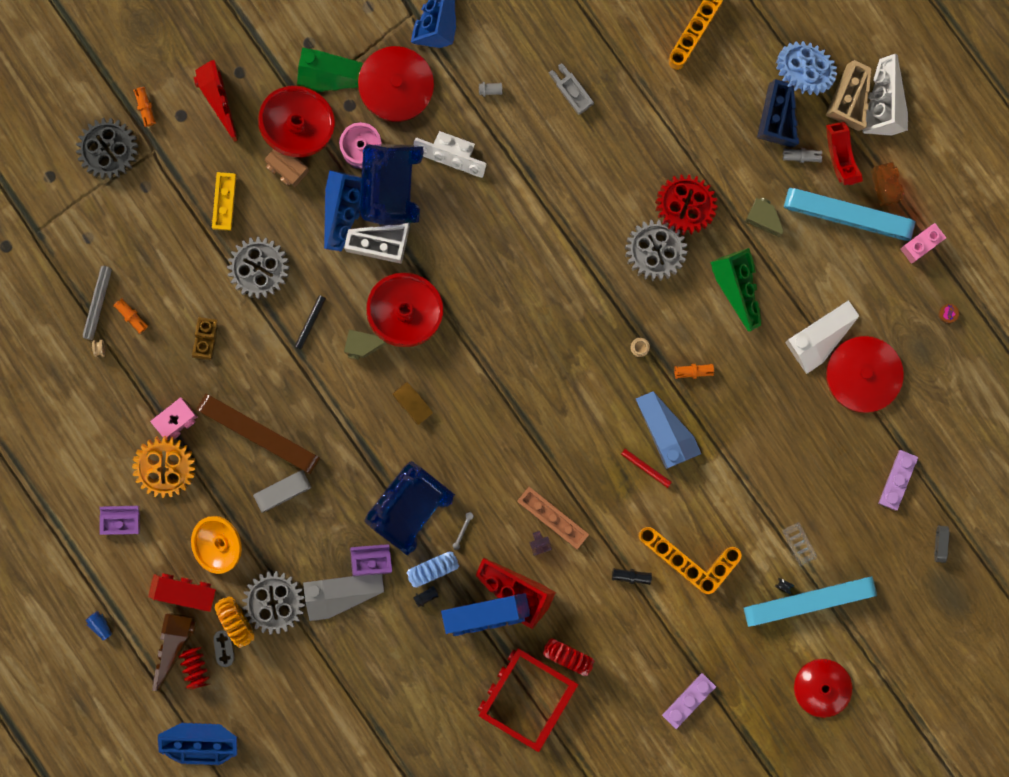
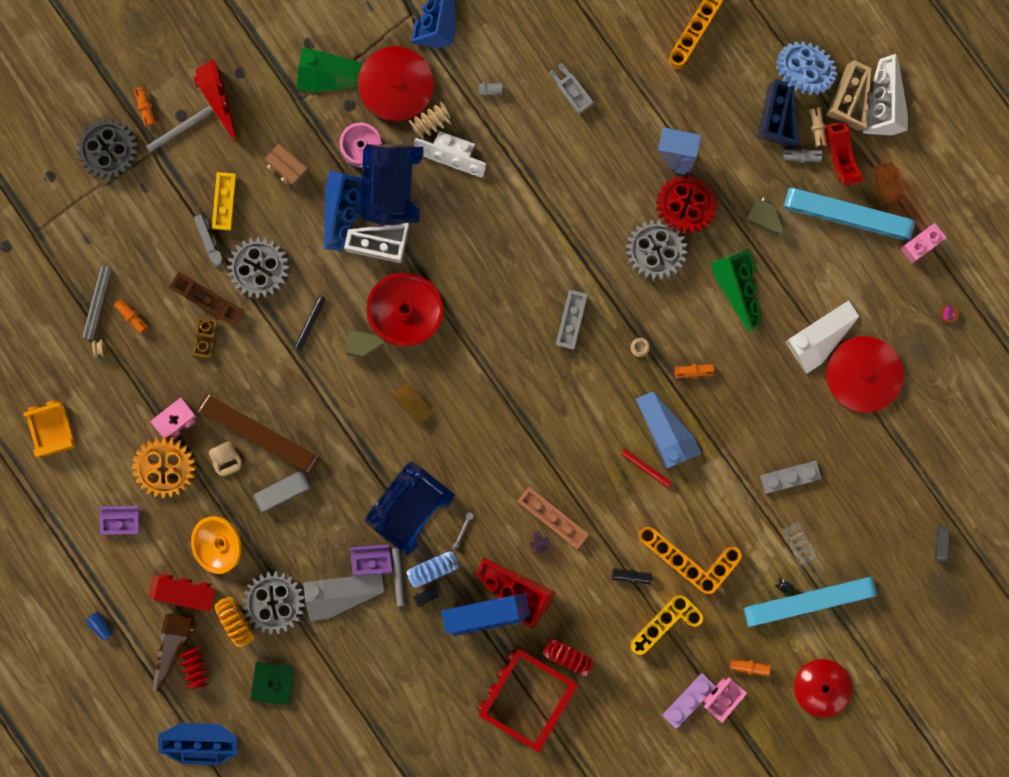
(50, 428): none -> light orange panel
(180, 128): none -> light grey bar
(206, 299): none -> reddish brown slope
(209, 242): none -> light grey hinge
(219, 649): dark grey beam -> none
(222, 454): none -> tan piece
(272, 683): none -> dark green plate
(296, 121): red dish -> none
(398, 577): none -> light grey bar
(431, 121): none -> tan piece
(571, 319): none -> light grey plate
(662, 627): none -> yellow beam
(679, 149): none -> medium blue wedge
(725, 699): none -> bright pink bracket
(750, 667): none -> orange pin
(790, 477): none -> light grey plate
(818, 127): none -> tan pin
(898, 480): lavender plate -> none

